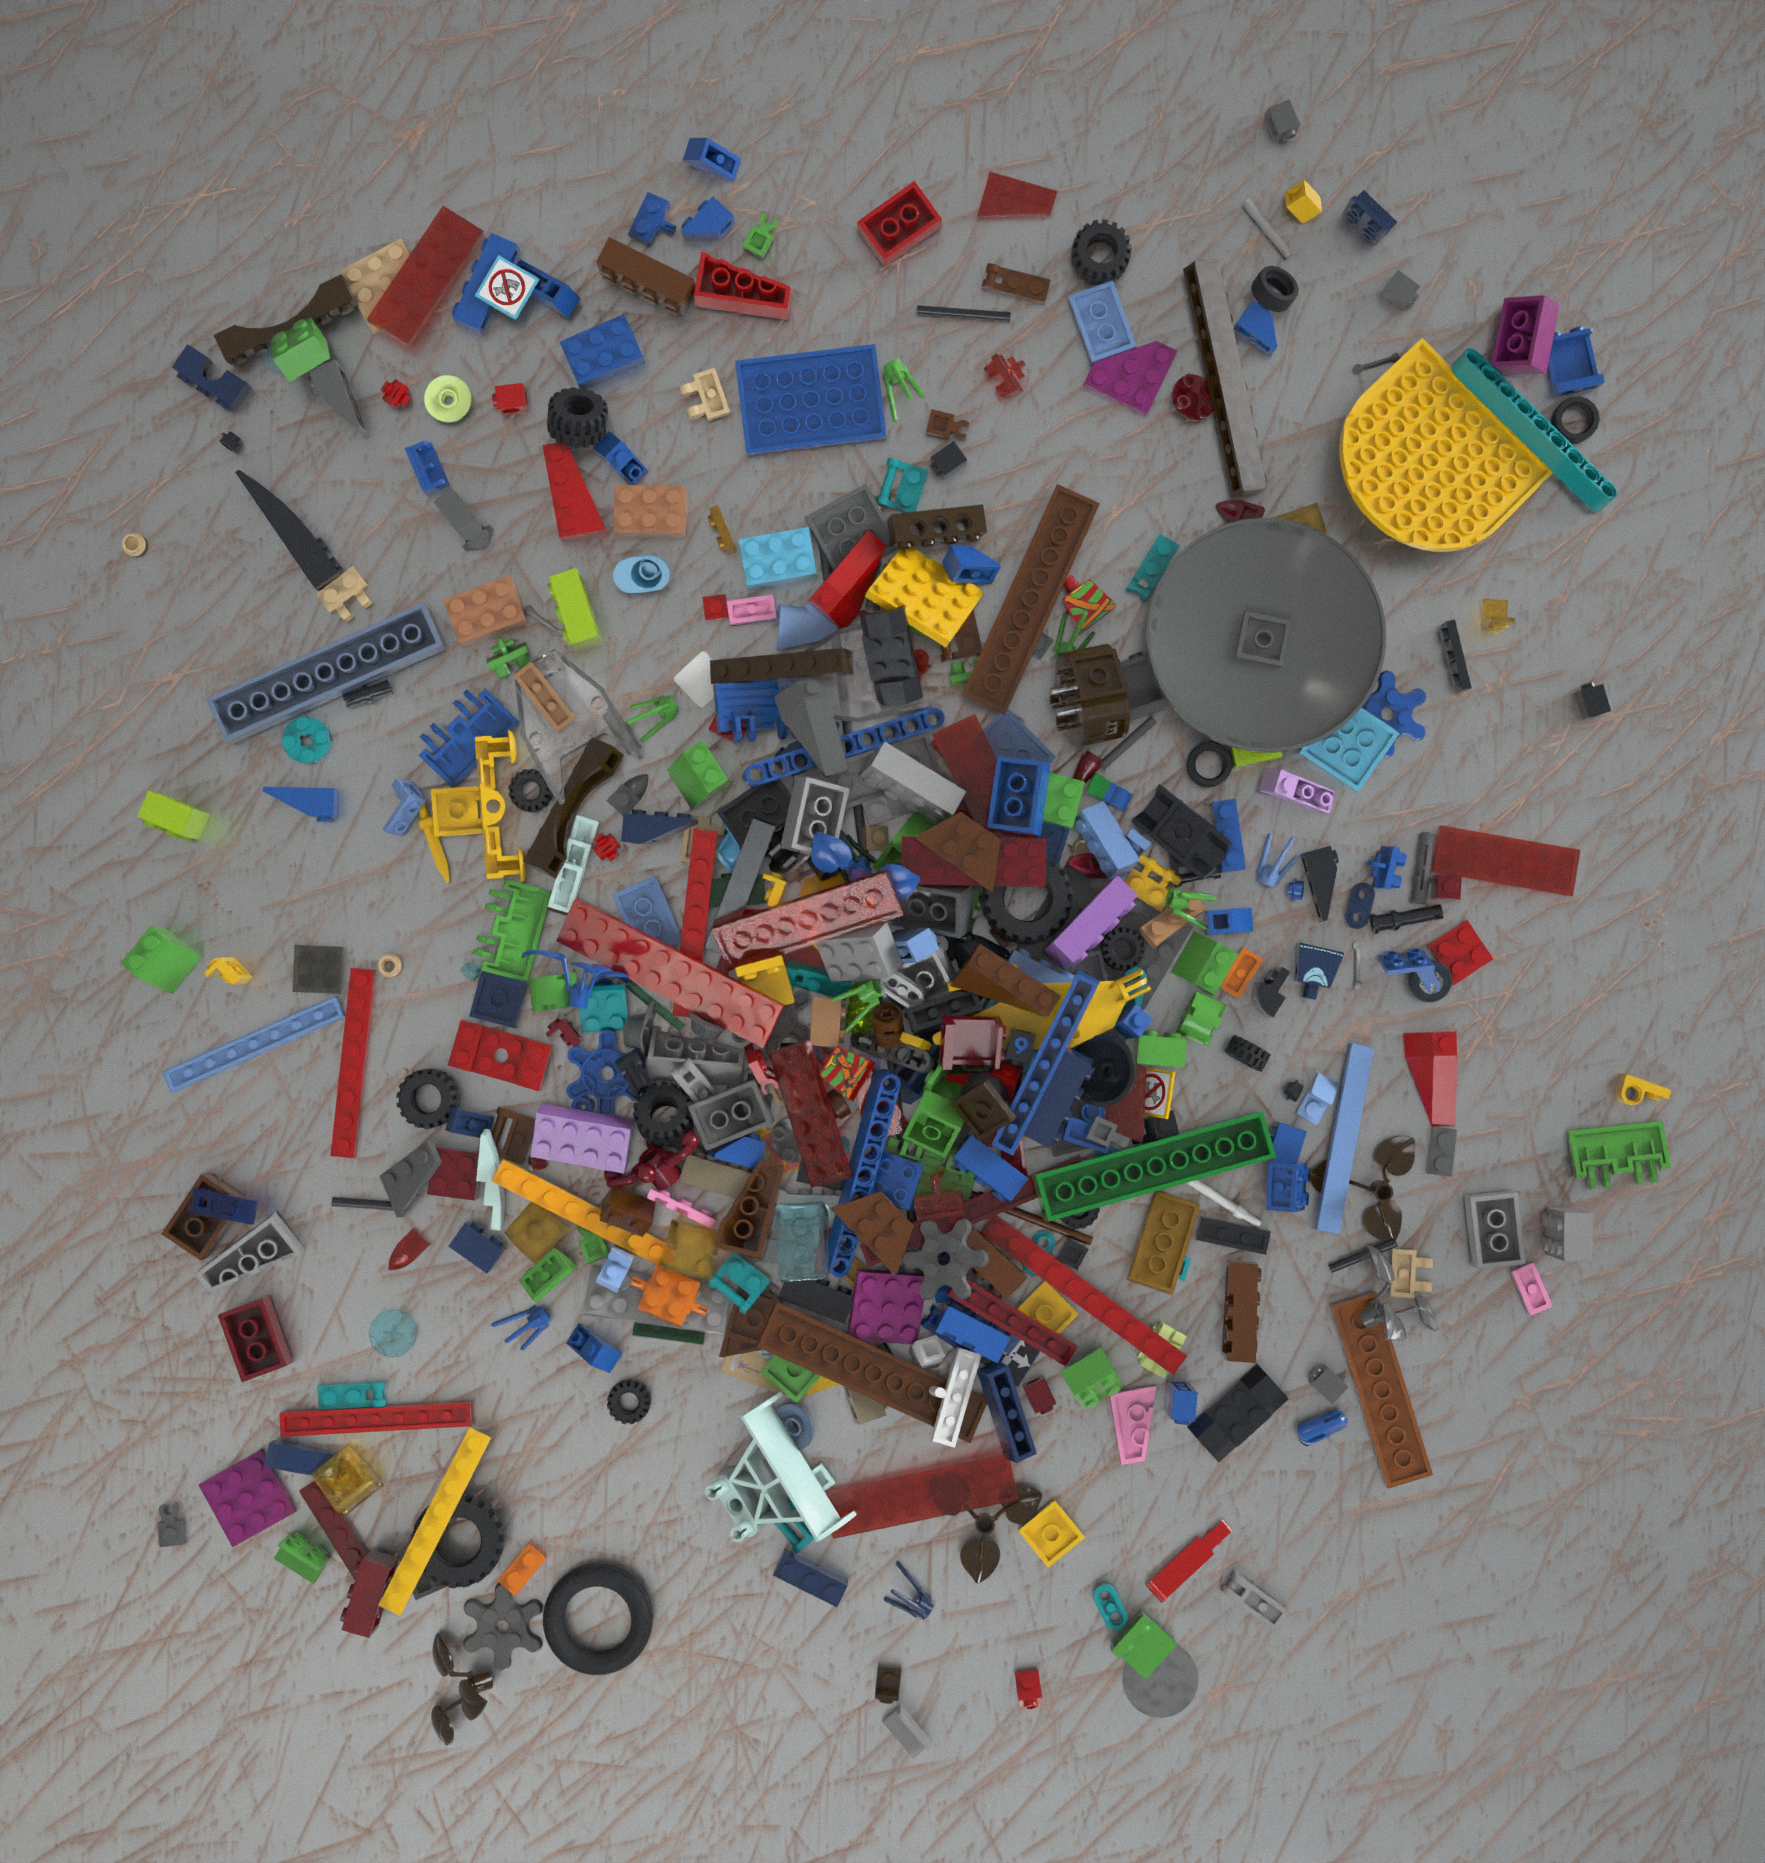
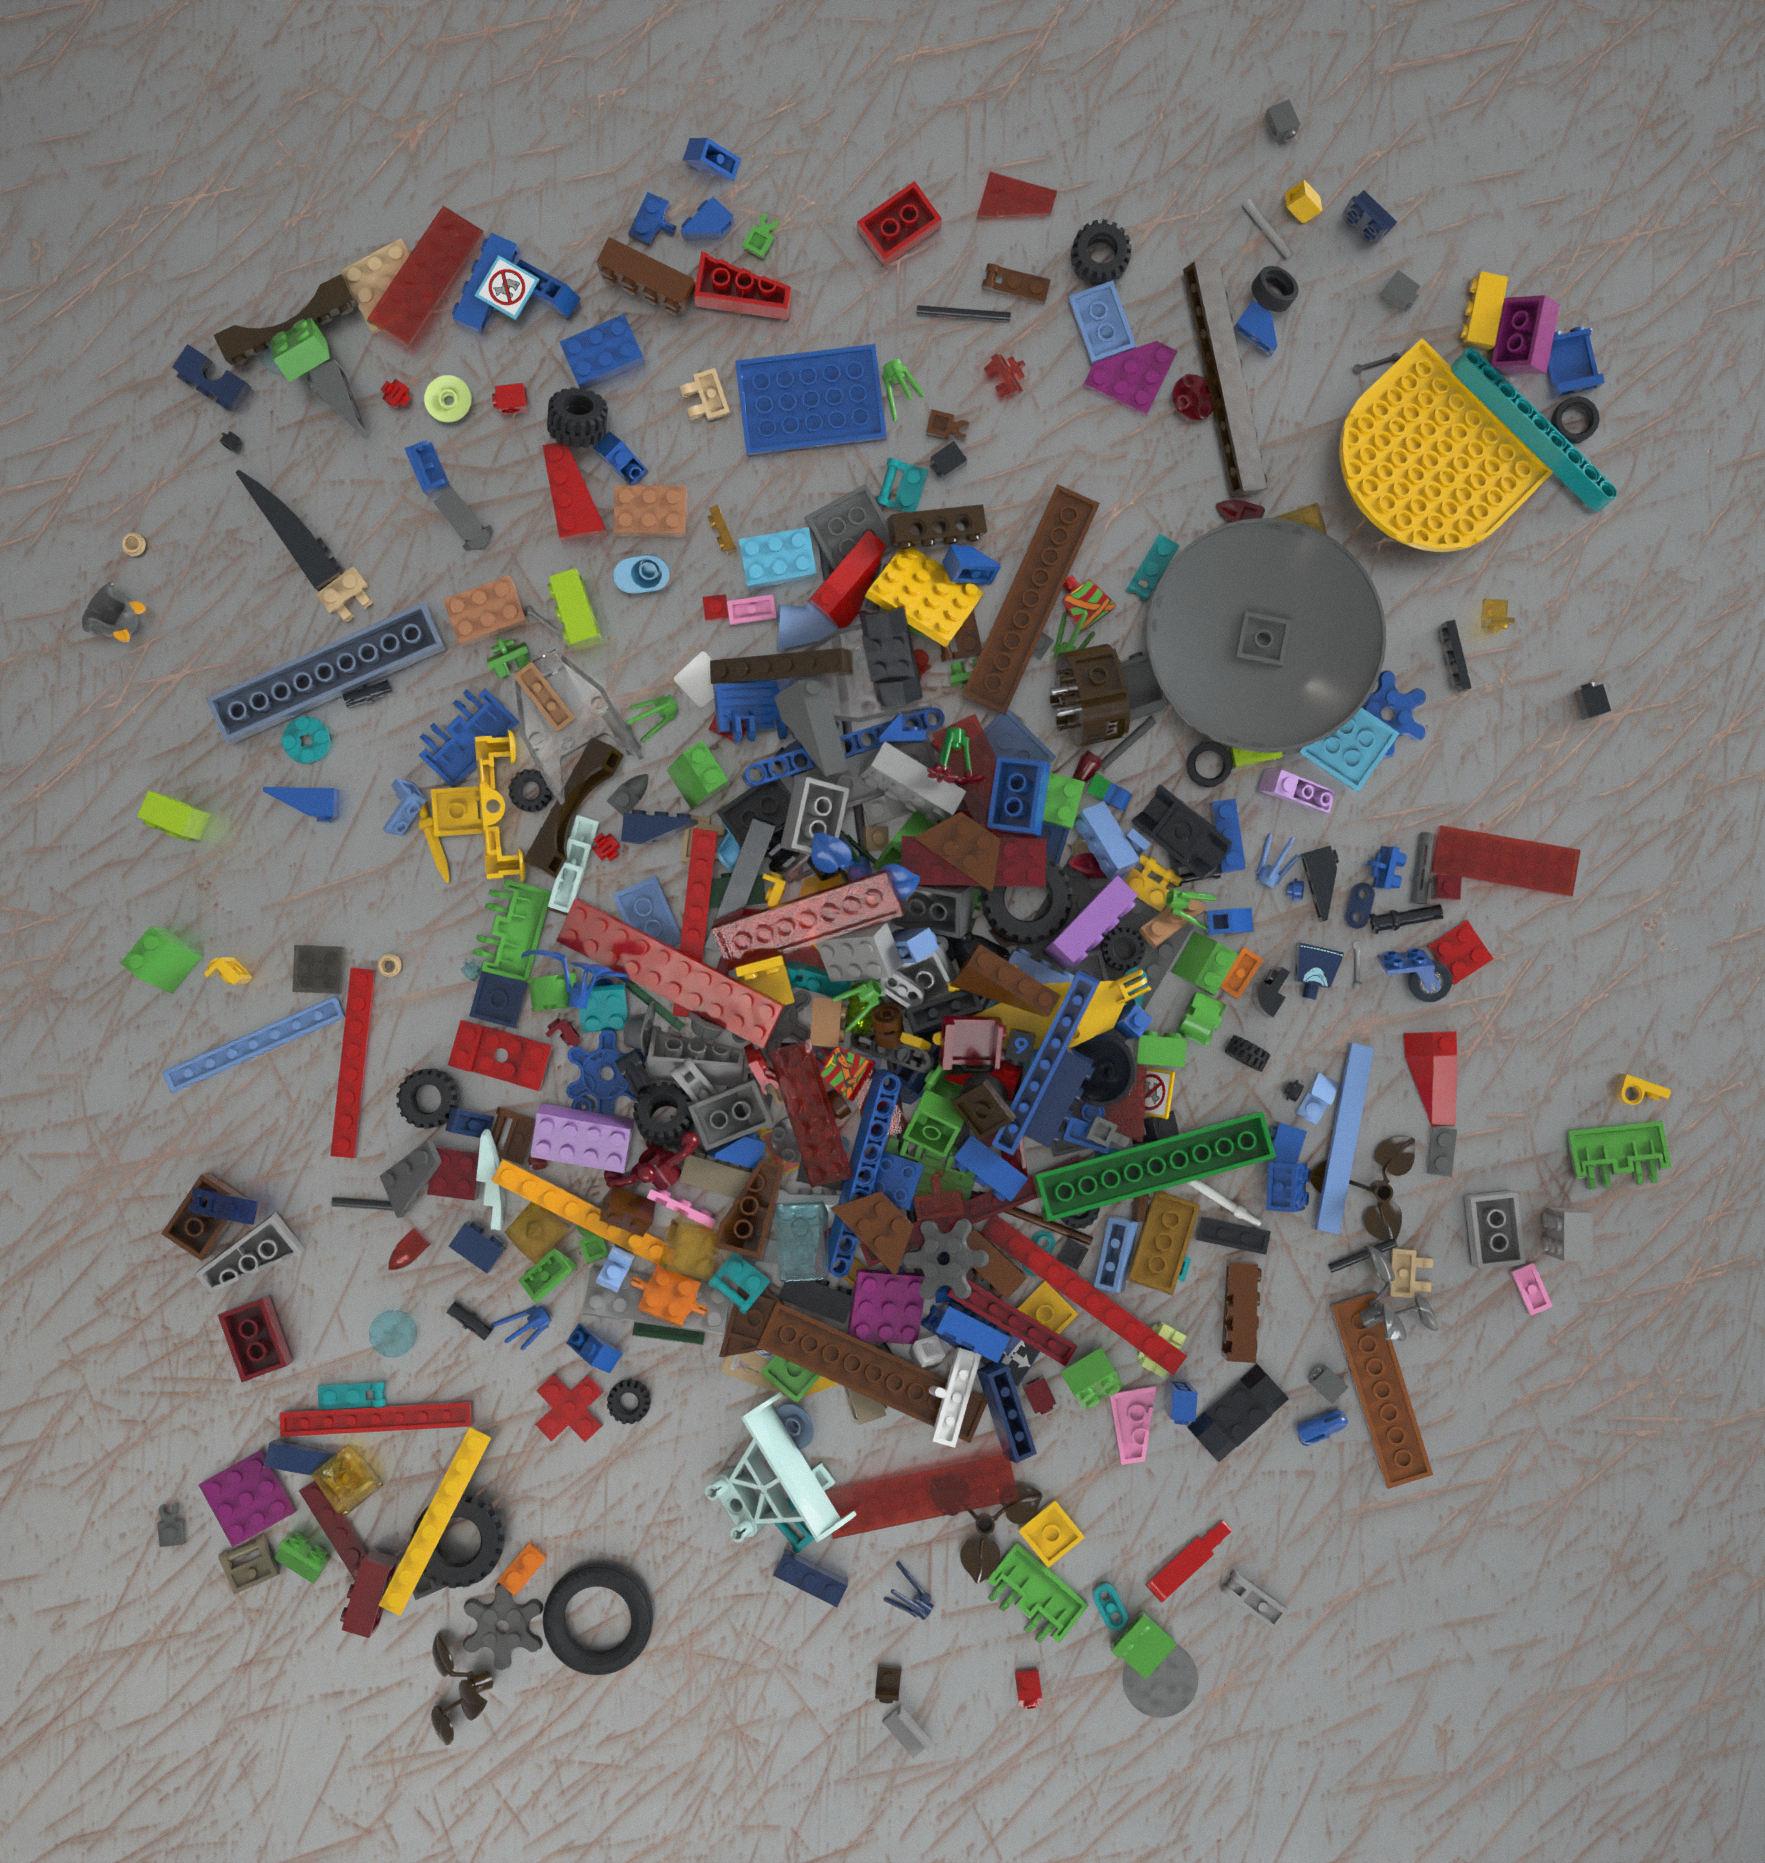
(112, 614): none -> dark grey hair
(253, 1571): none -> dark tan plate
(469, 1320): none -> black pin
(569, 1407): none -> red plate
(895, 735): none -> blue slope
(953, 741): none -> plant
(1039, 1592): none -> bright green hinge
(1116, 1254): none -> medium blue brick
(1140, 1208): none -> reddish brown axle
(1484, 311): none -> yellow brick

